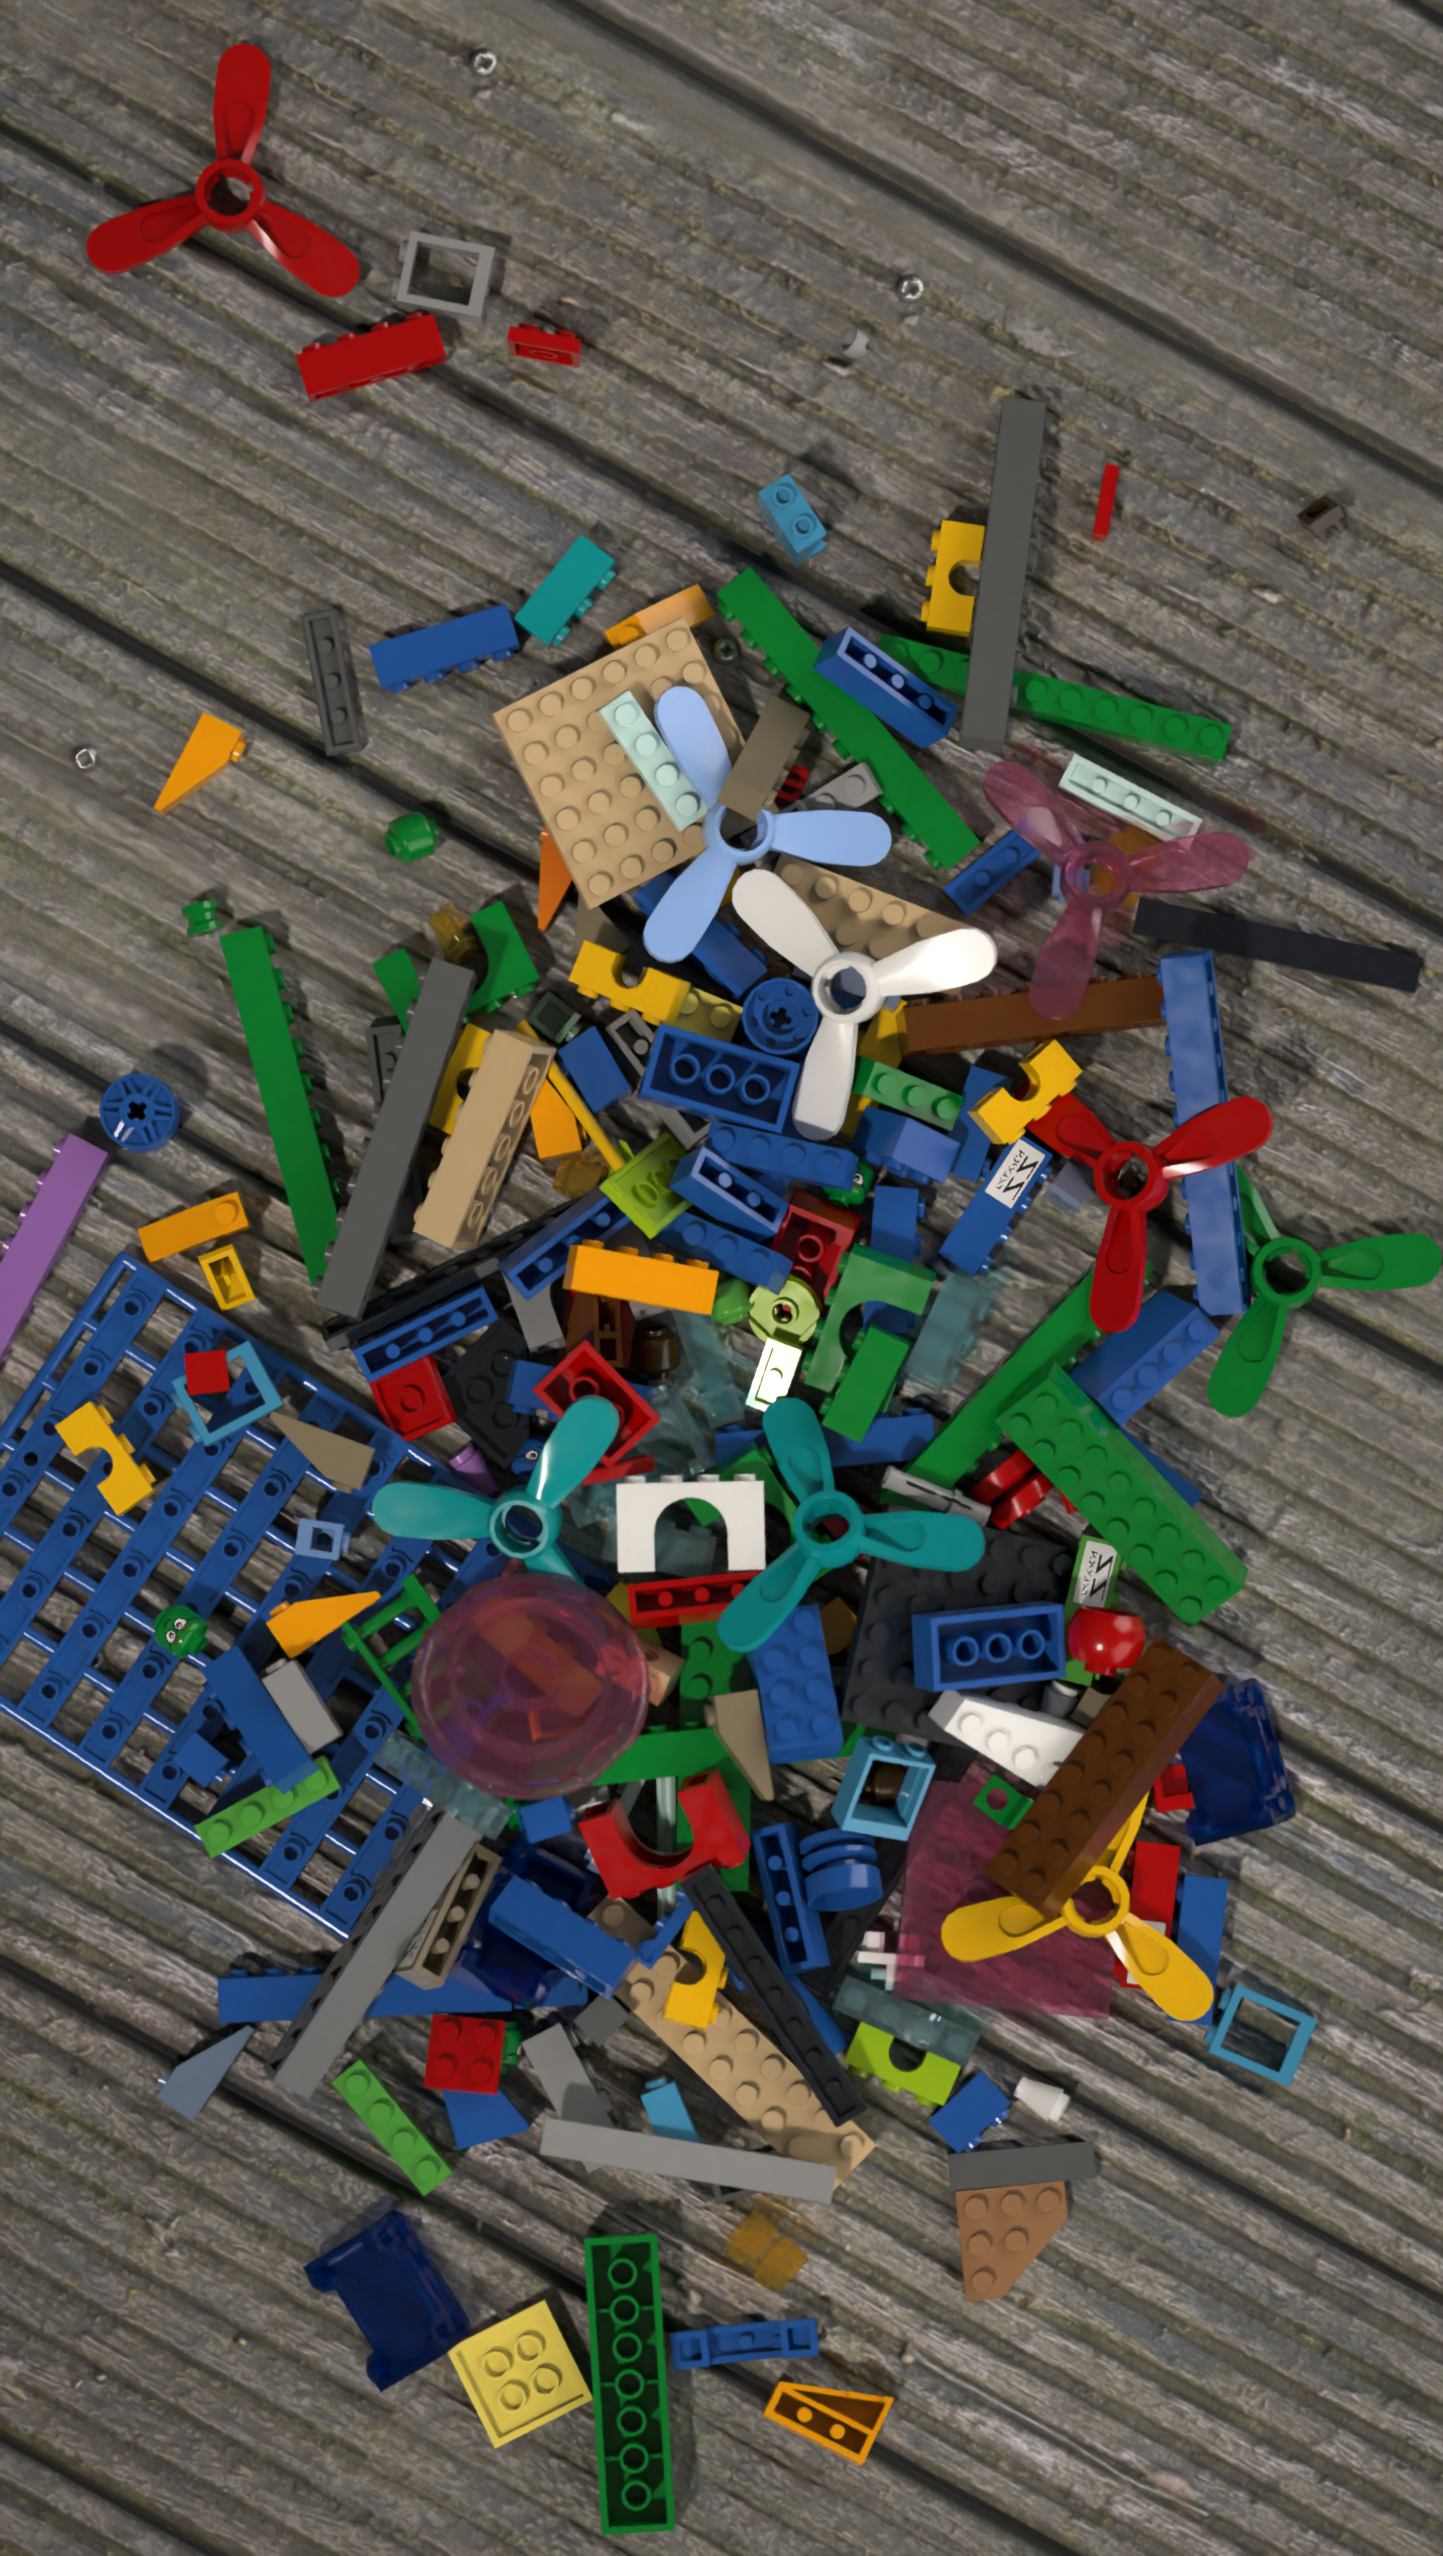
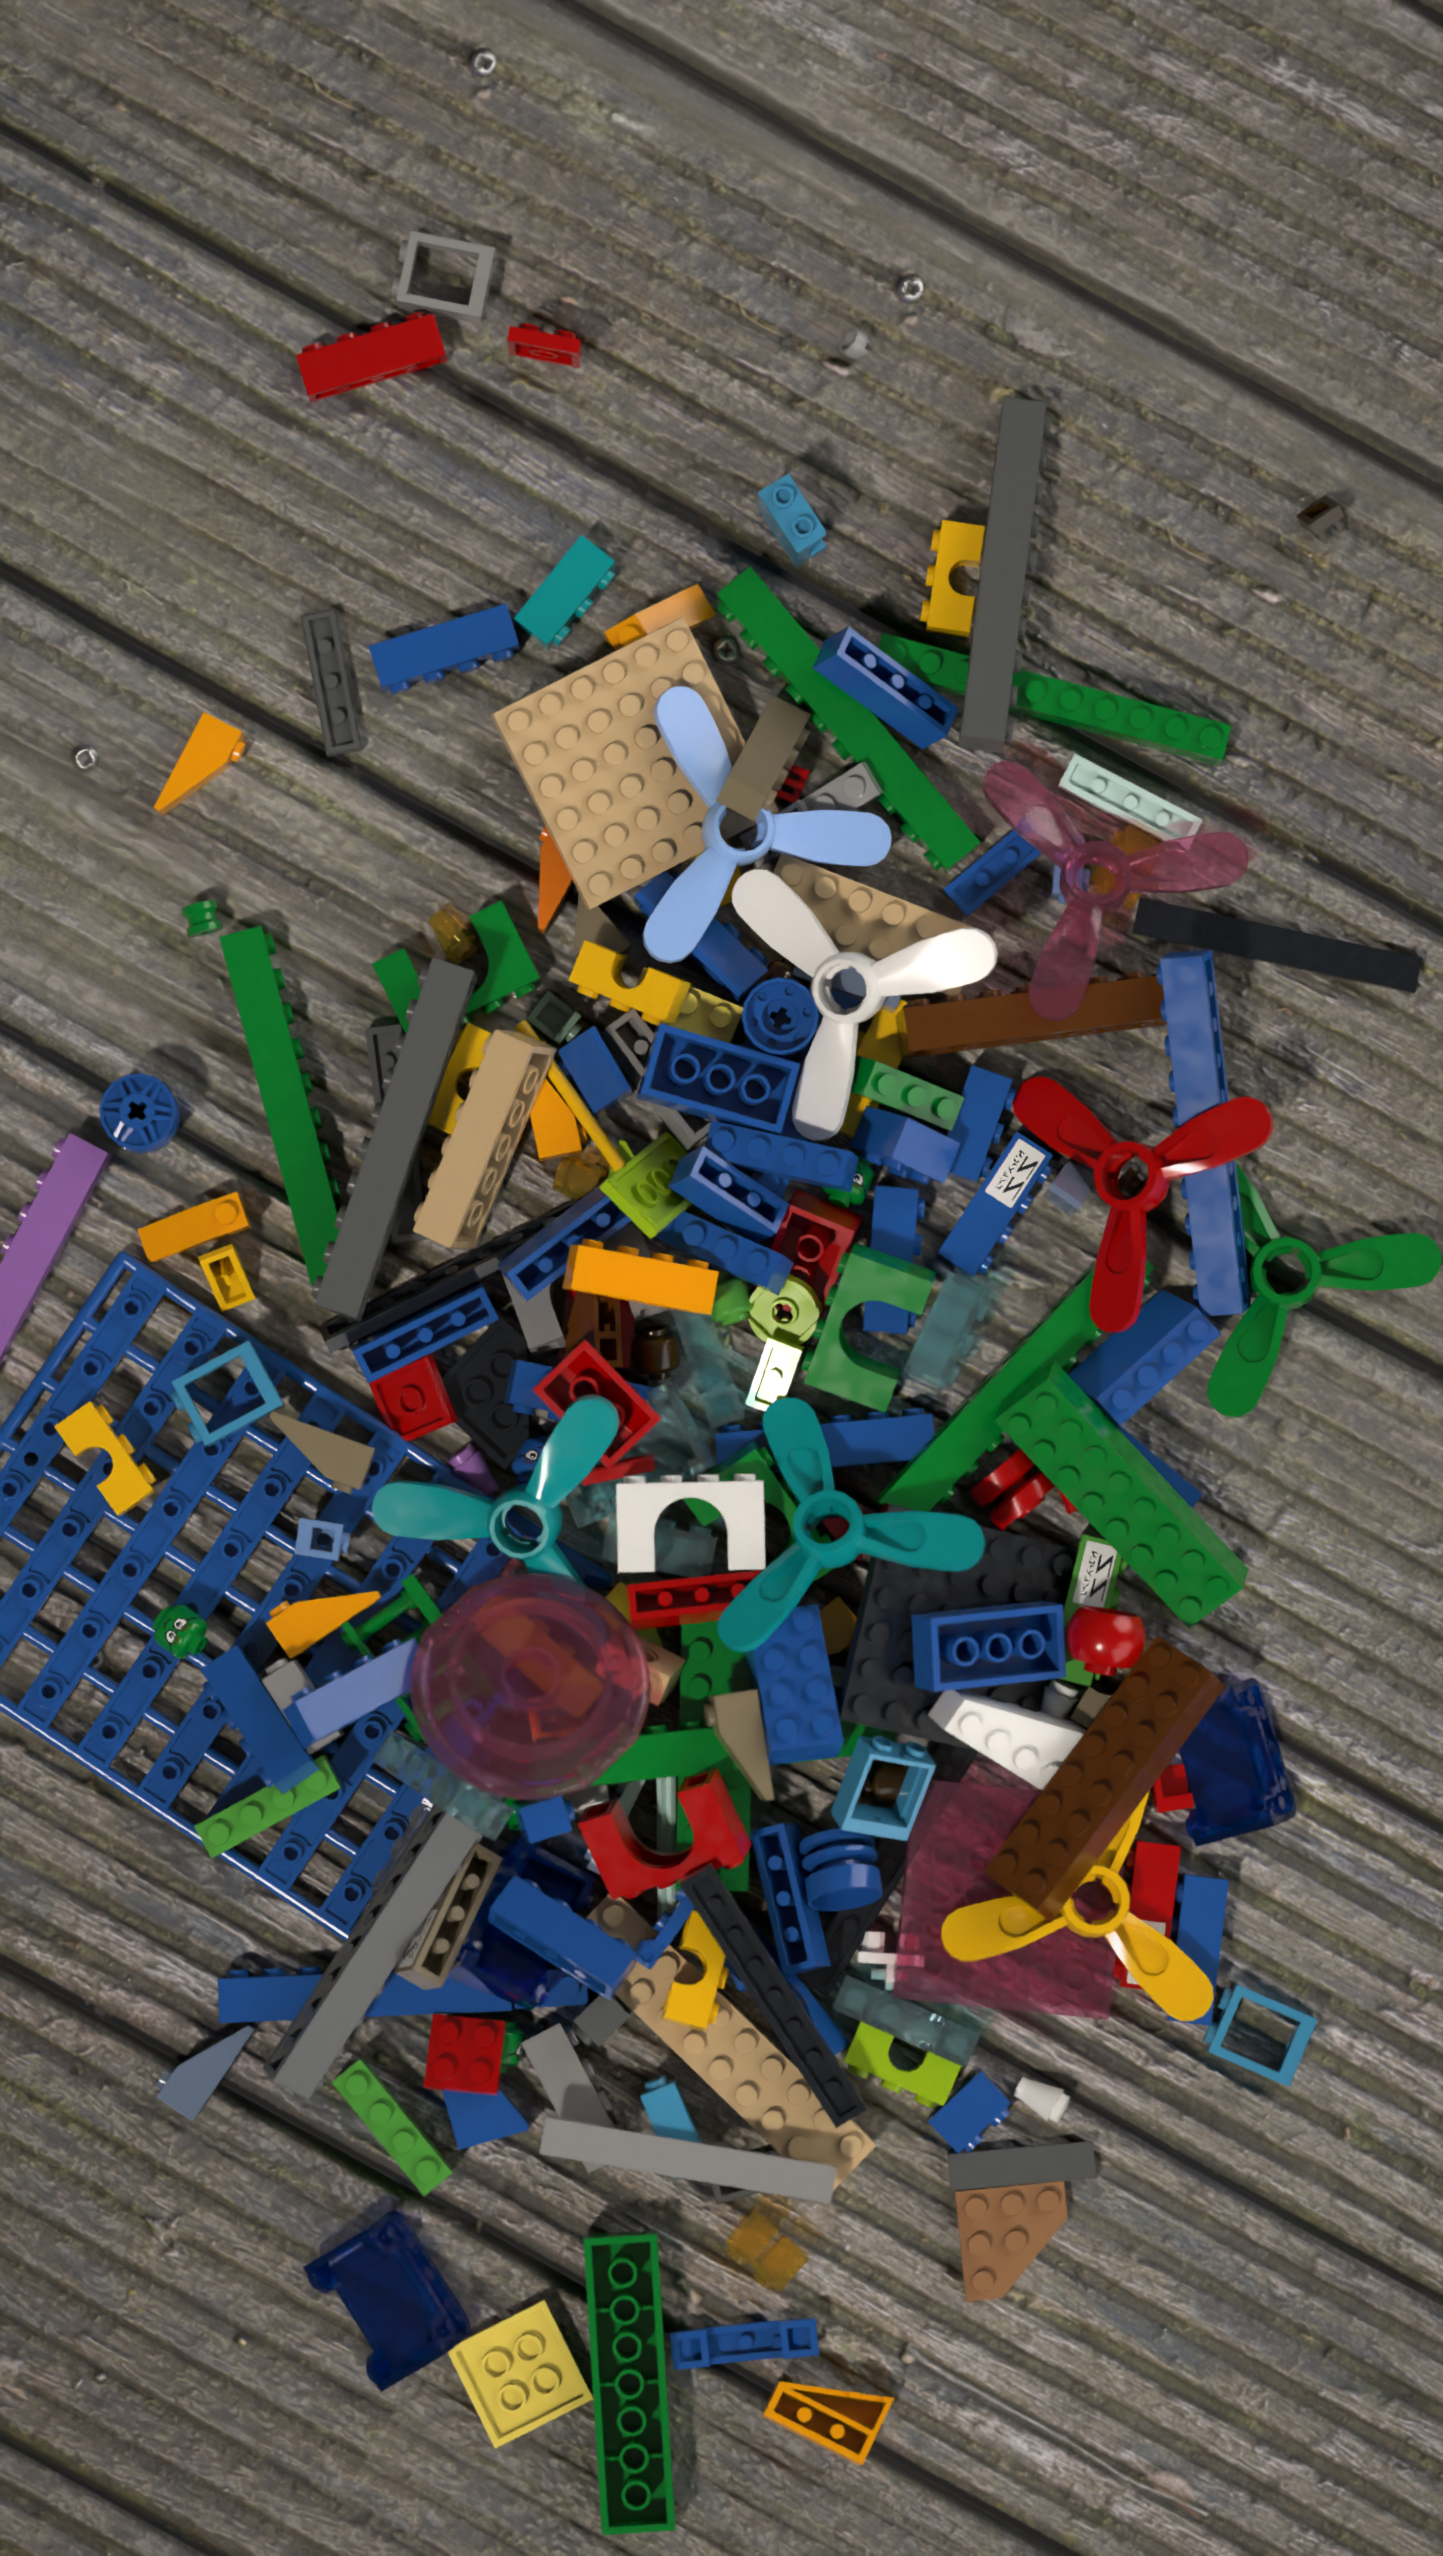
(202, 1760): blue brick -> none
(206, 1372): red sticker -> none
(238, 122): red piece -> none
(352, 1695): none -> brick
(411, 837): green head -> none
(652, 760): light aqua plate -> none
(863, 1382): green brick -> none
(935, 1496): light grey pin -> none
(1014, 1809): green bracket -> none
(1049, 1074): yellow arch -> none
(1105, 502): red tile -> none

